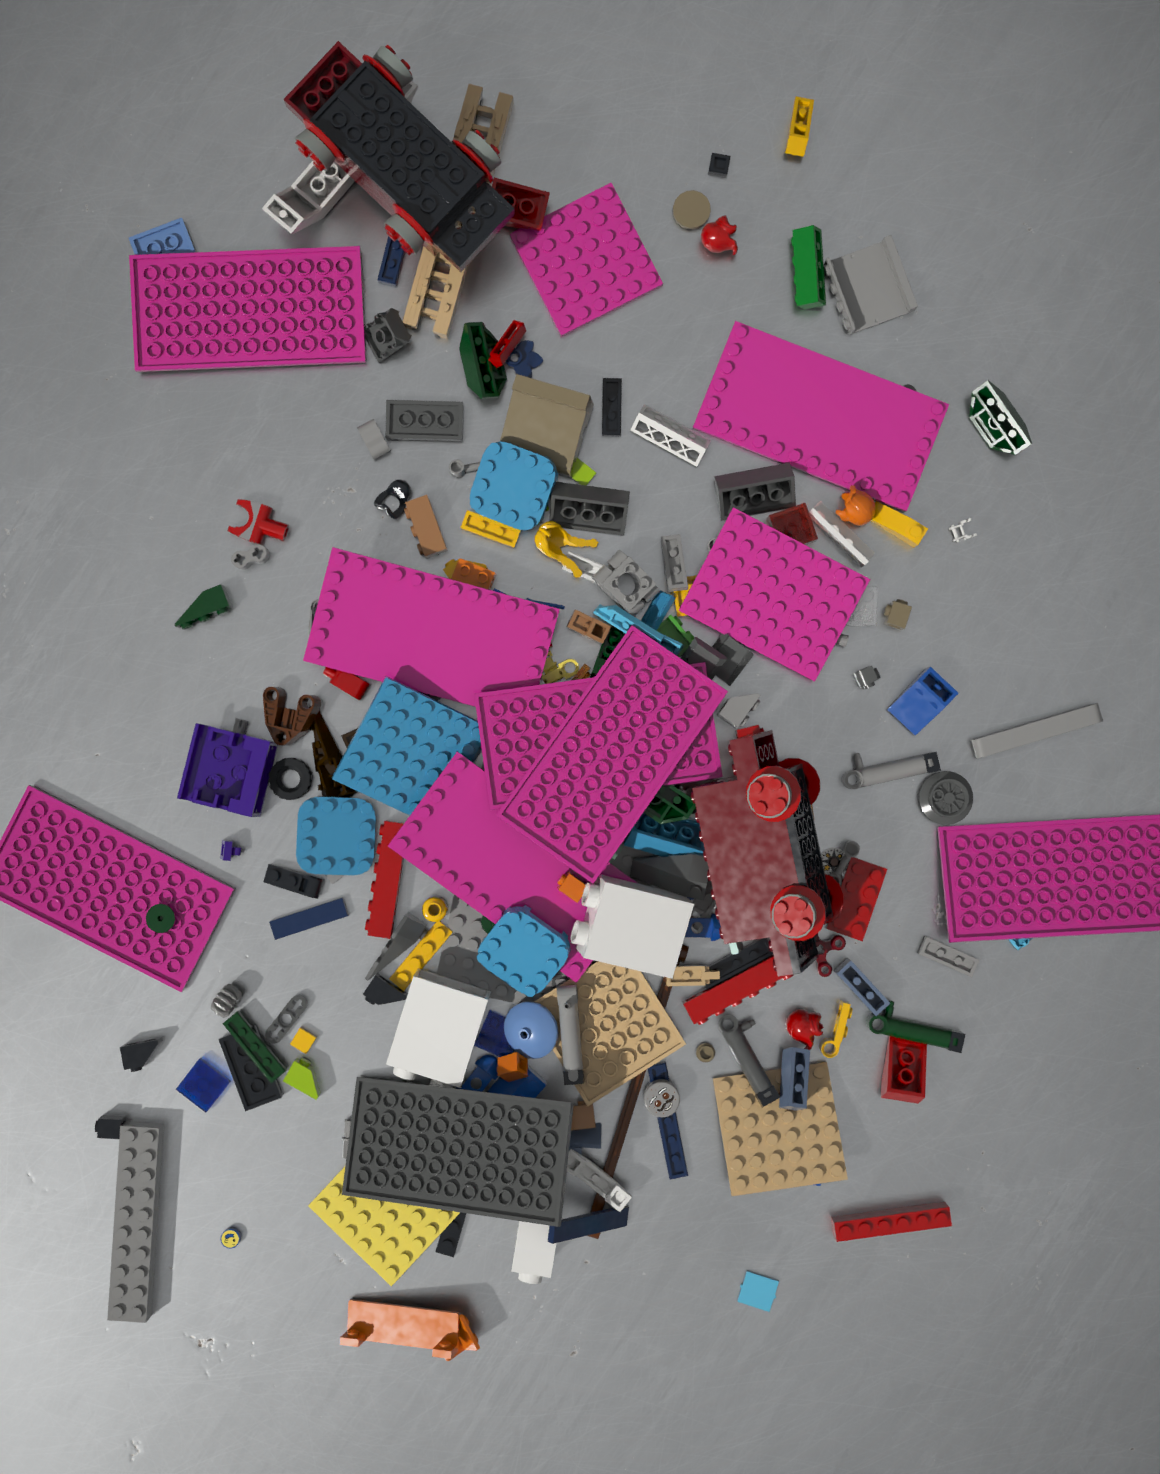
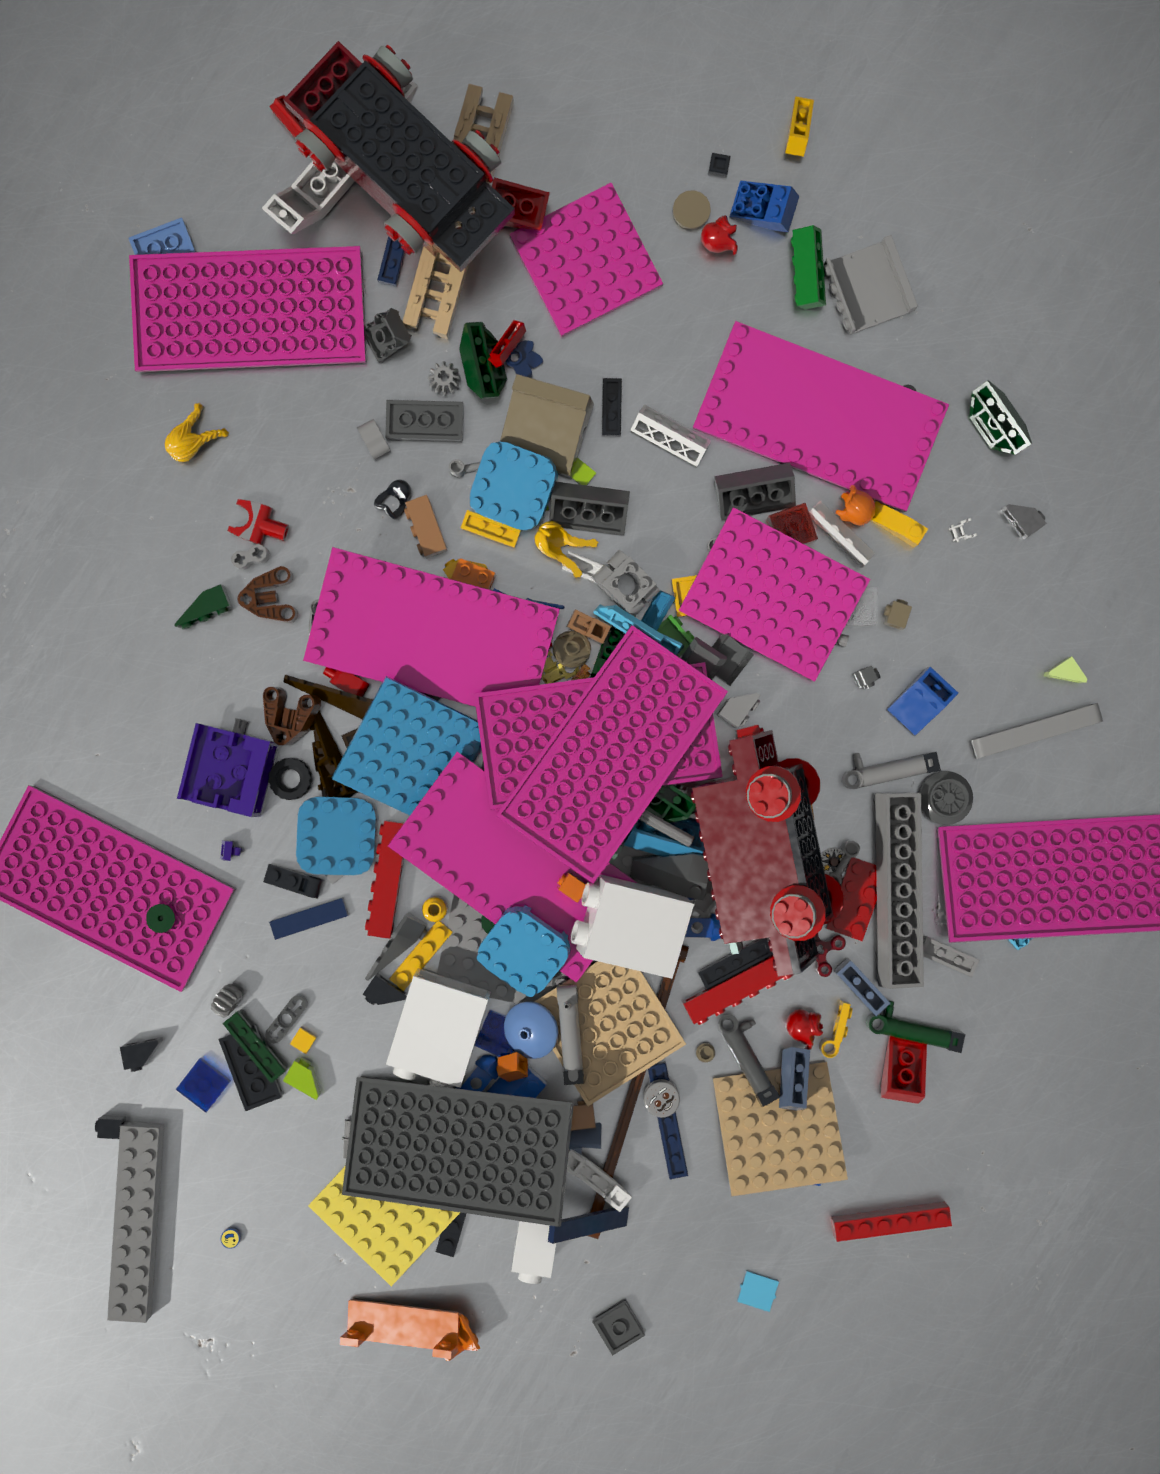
(183, 444): none -> yellow hair
(265, 581): none -> reddish brown connector
(288, 119): none -> red piece
(343, 700): none -> dark brown wedge
(437, 381): none -> light grey gear
(571, 649): none -> dark tan tile
(618, 1328): none -> dark grey plate
(666, 828): none -> light grey axle
(674, 563): light grey plate -> none
(692, 976): tan hinge -> none
(765, 205): none -> blue slope
(899, 890): none -> light grey brick
(1024, 519): none -> flat silver slope
(1067, 670): none -> yellowish green slope

